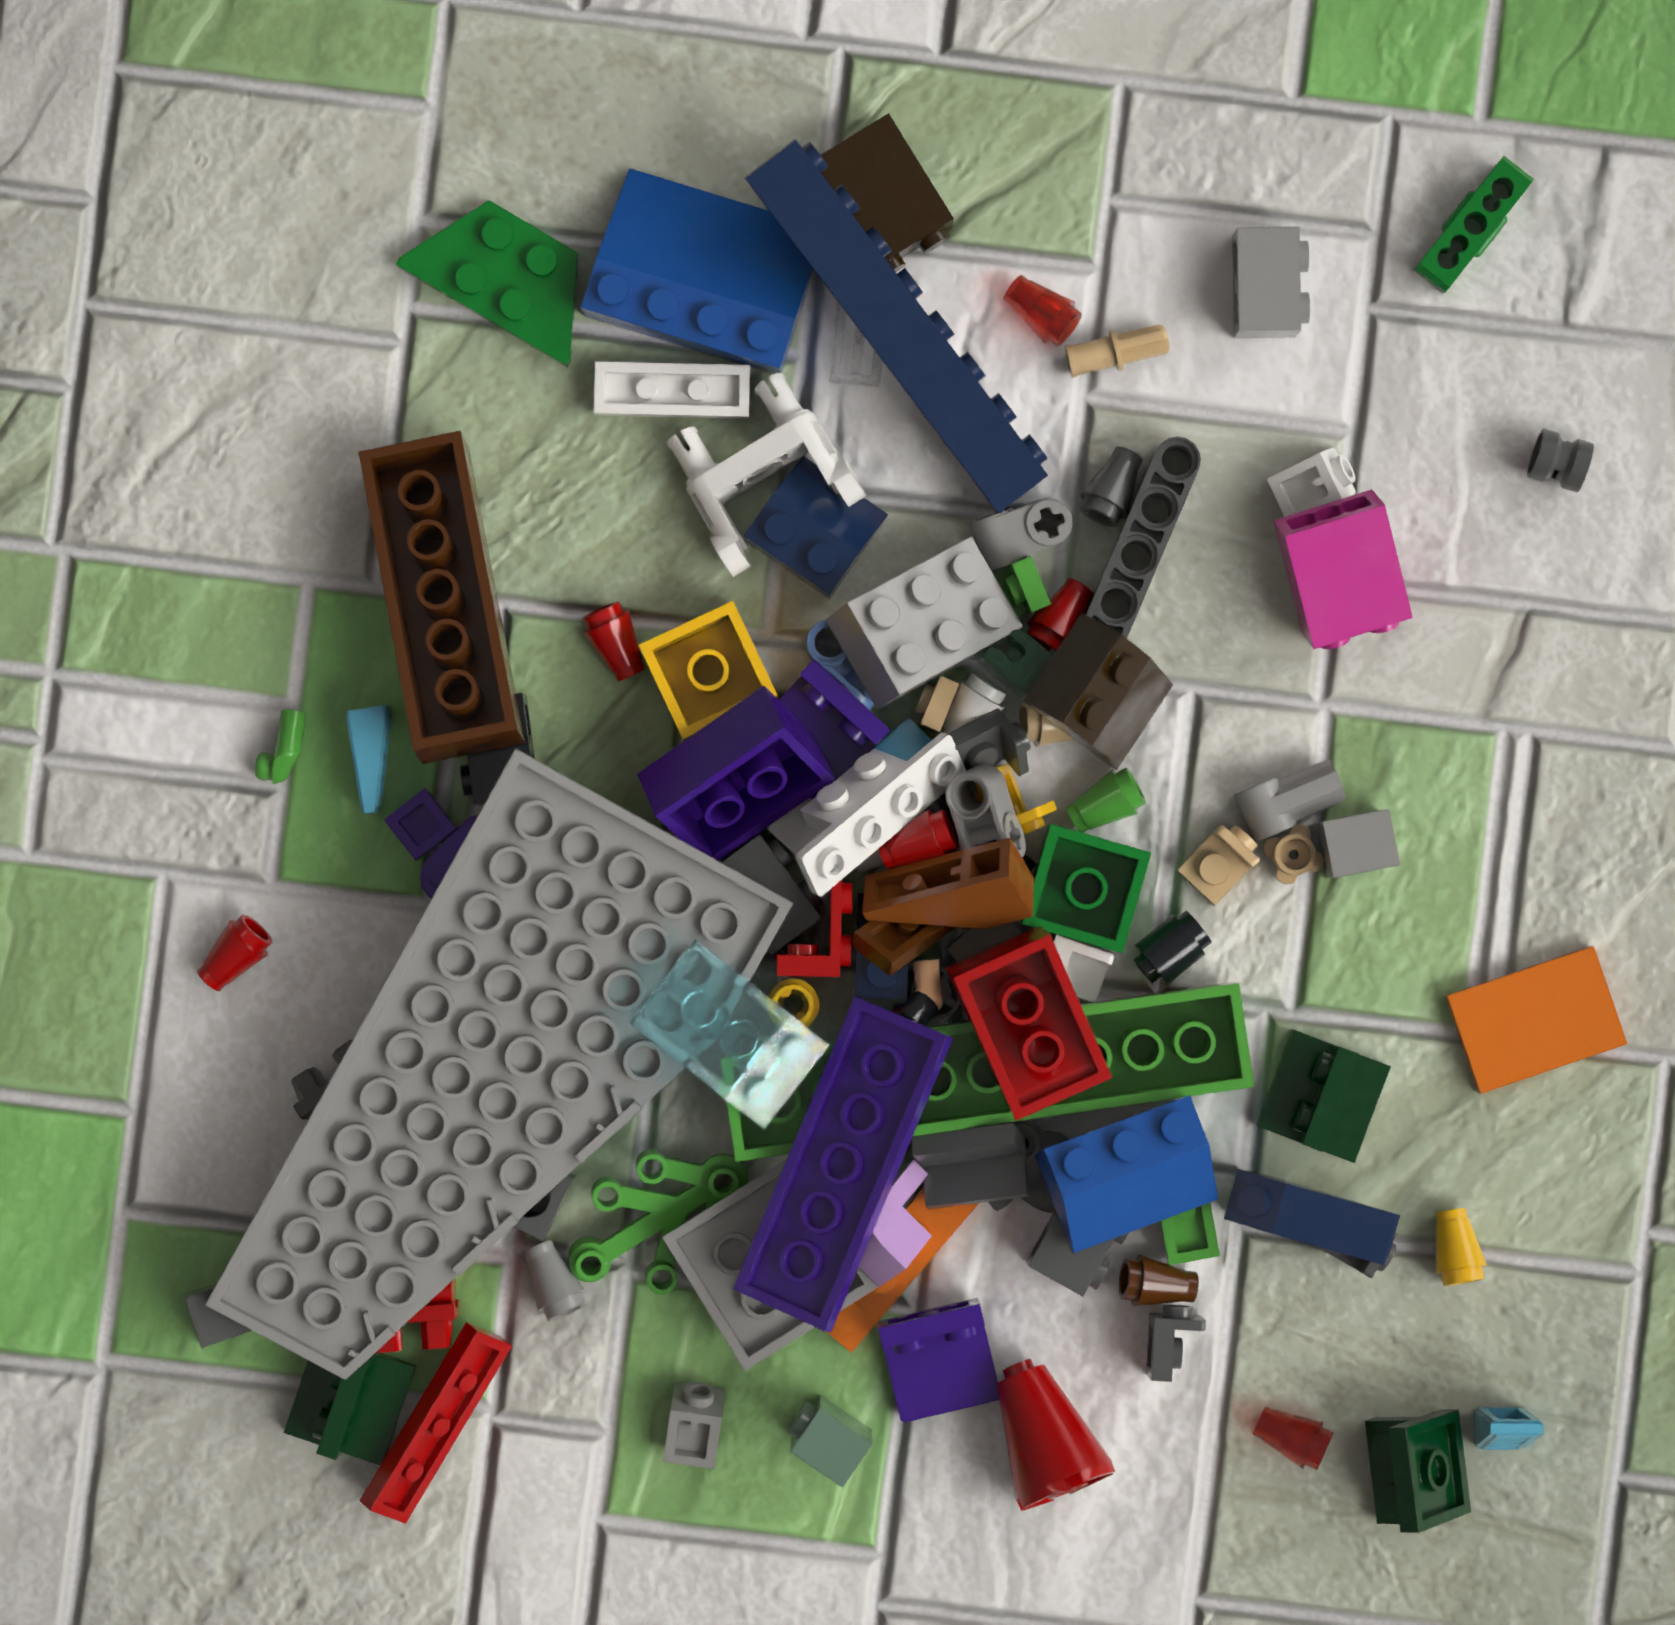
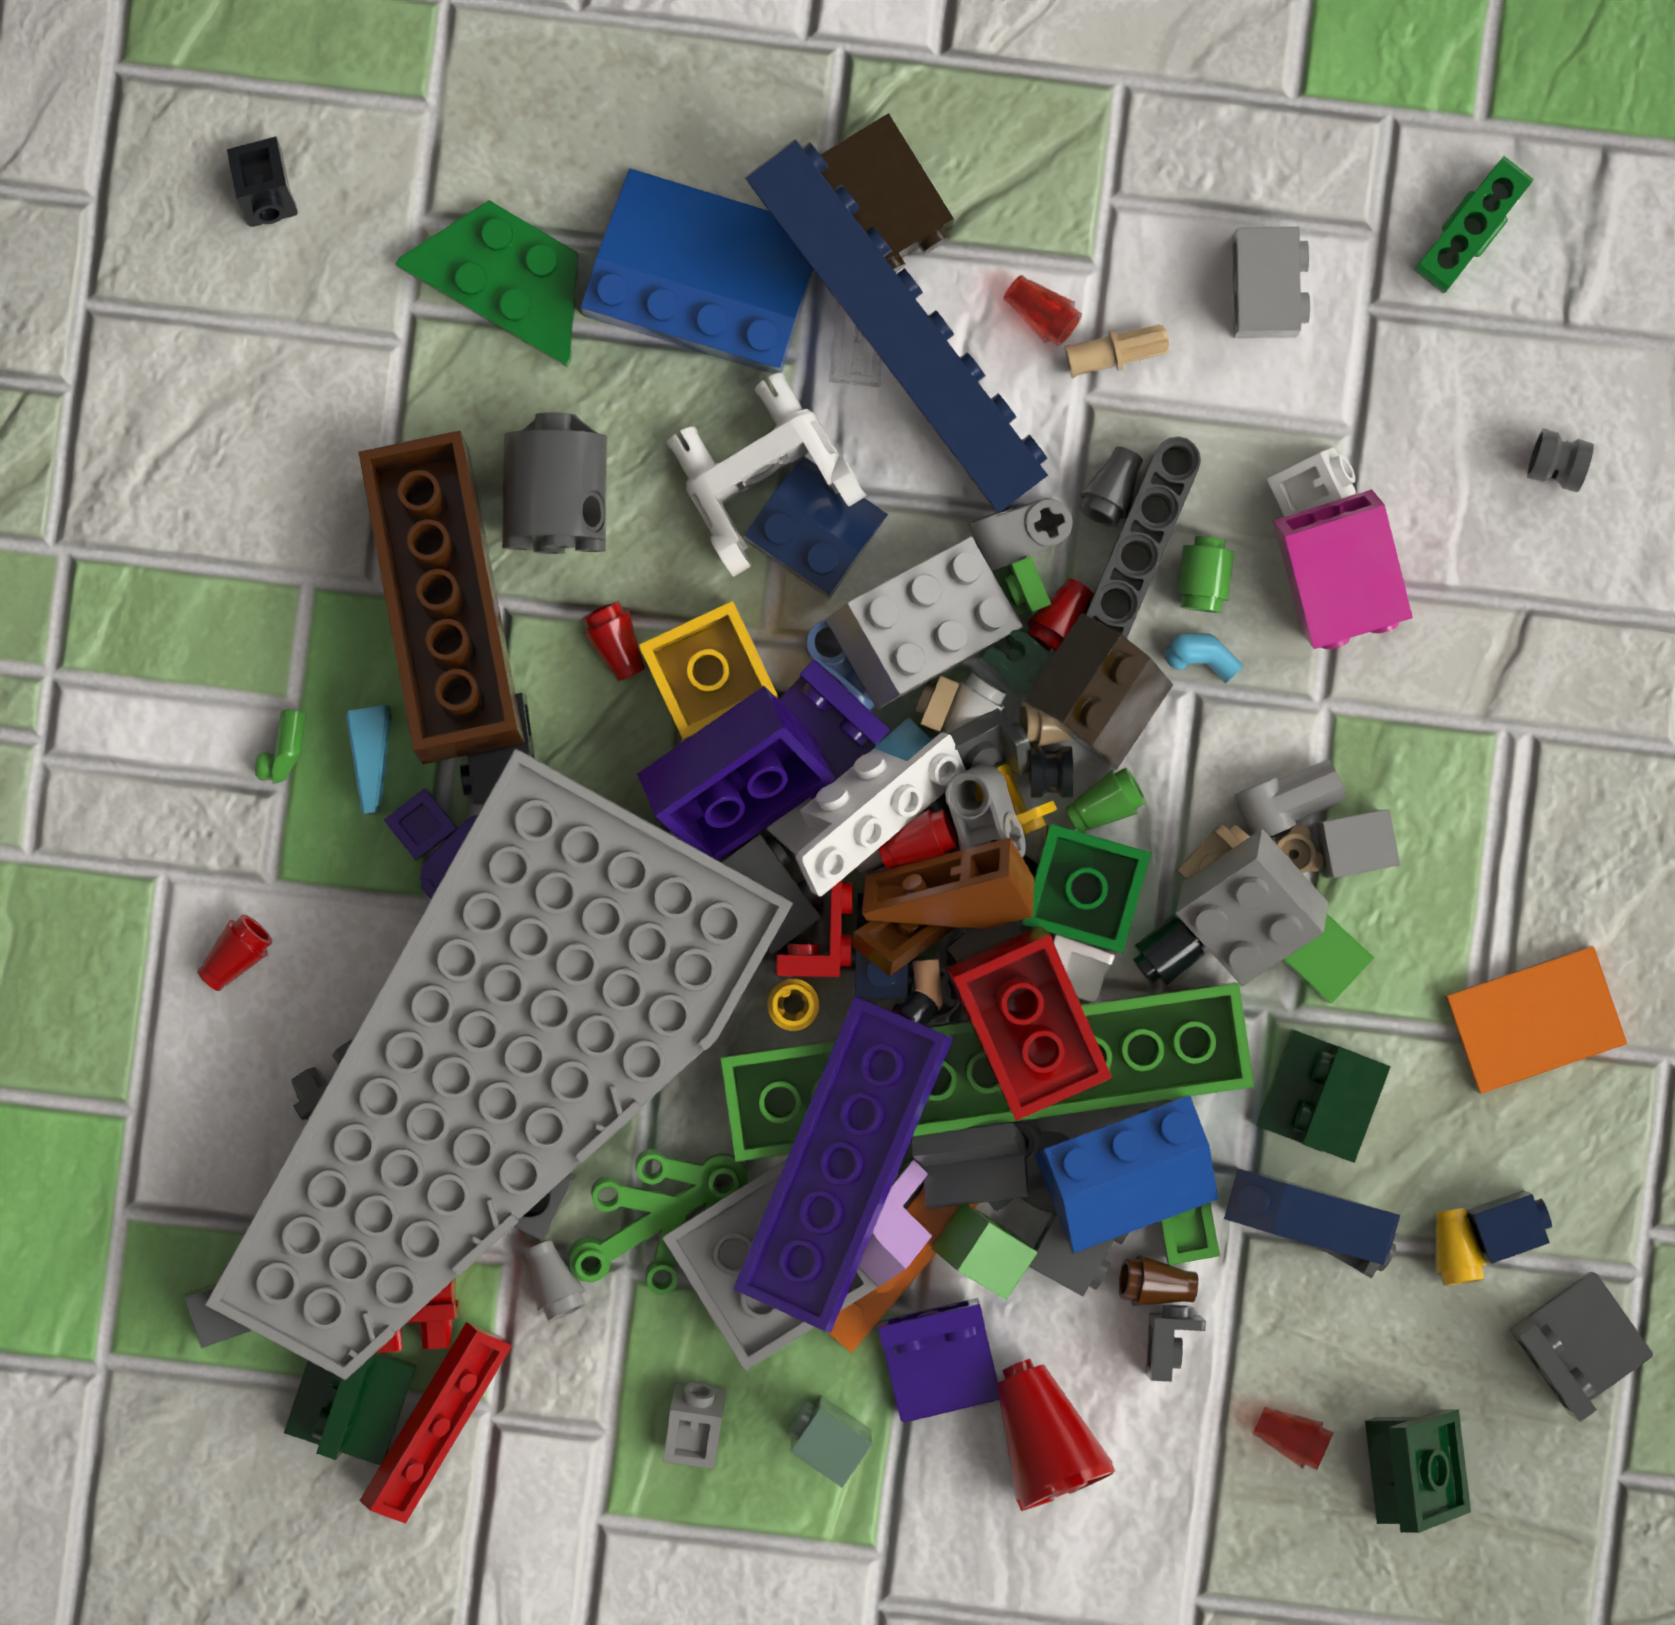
(261, 182): none -> black bracket
(555, 486): none -> dark grey cylinder
(672, 390): white plate -> none
(729, 1034): clear light blue slope -> none
(984, 1250): none -> bright green piece
(1051, 772): none -> black wheel
(1199, 649): none -> medium azure arm
(1205, 575): none -> bright green brick
(1252, 907): none -> light grey brick
(1329, 961): none -> bright green piece
(1505, 1428): medium azure slope -> none
(1510, 1225): none -> dark blue brick
(1581, 1344): none -> dark grey bracket

